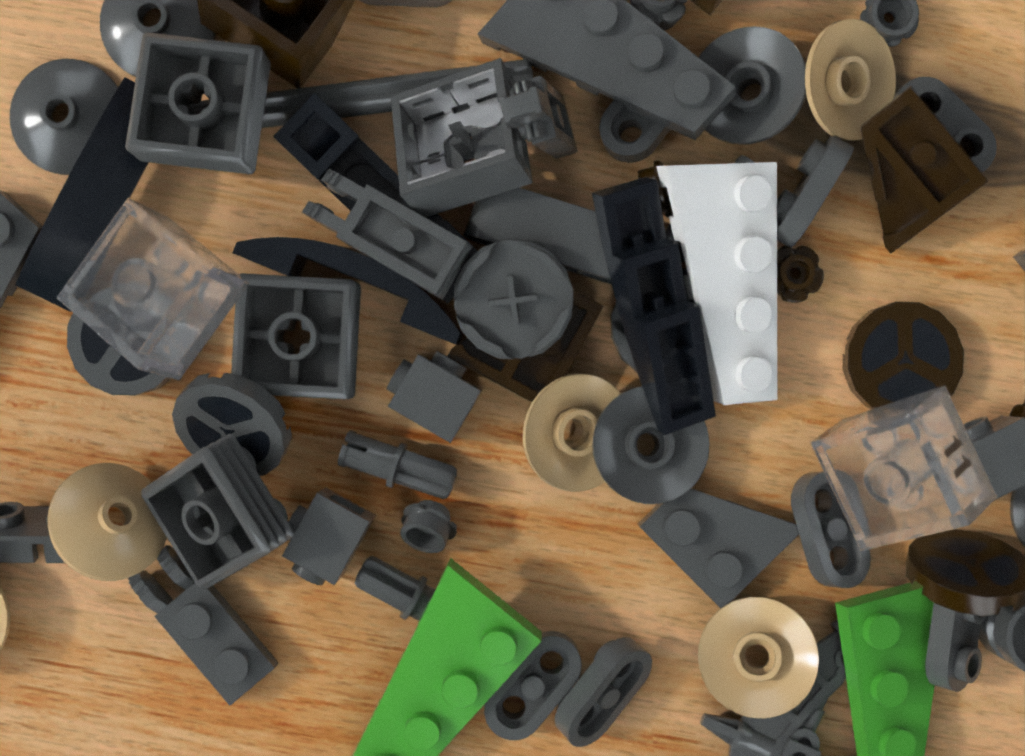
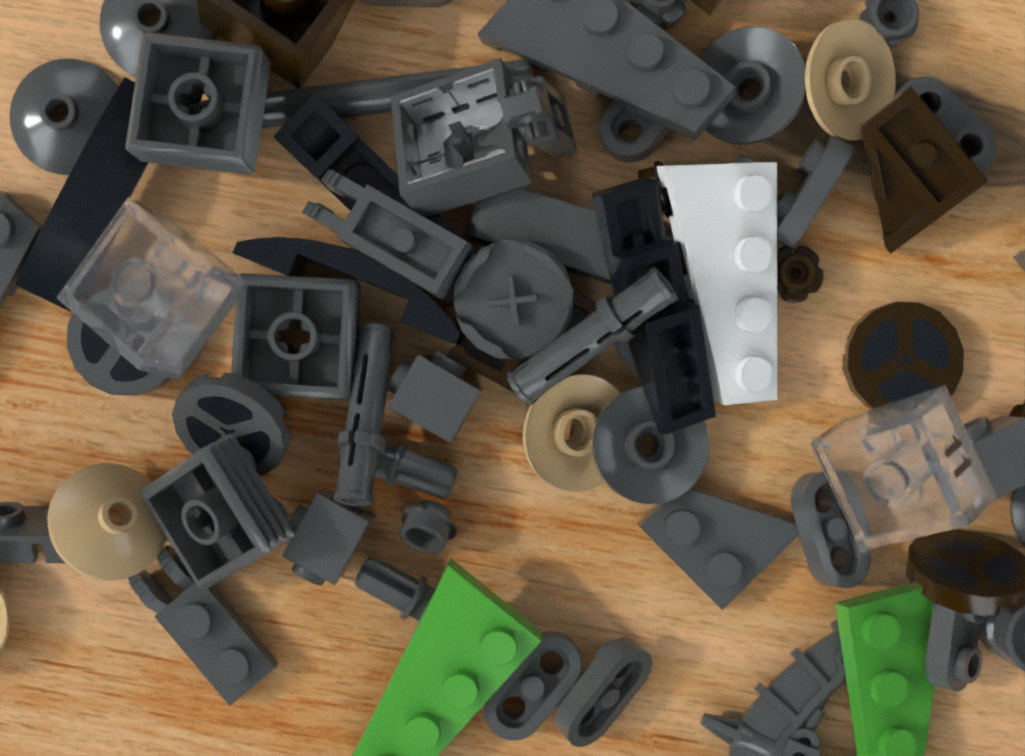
(362, 437): none -> dark grey pin
(610, 323): none -> dark grey pin
(764, 689): tan dish -> none

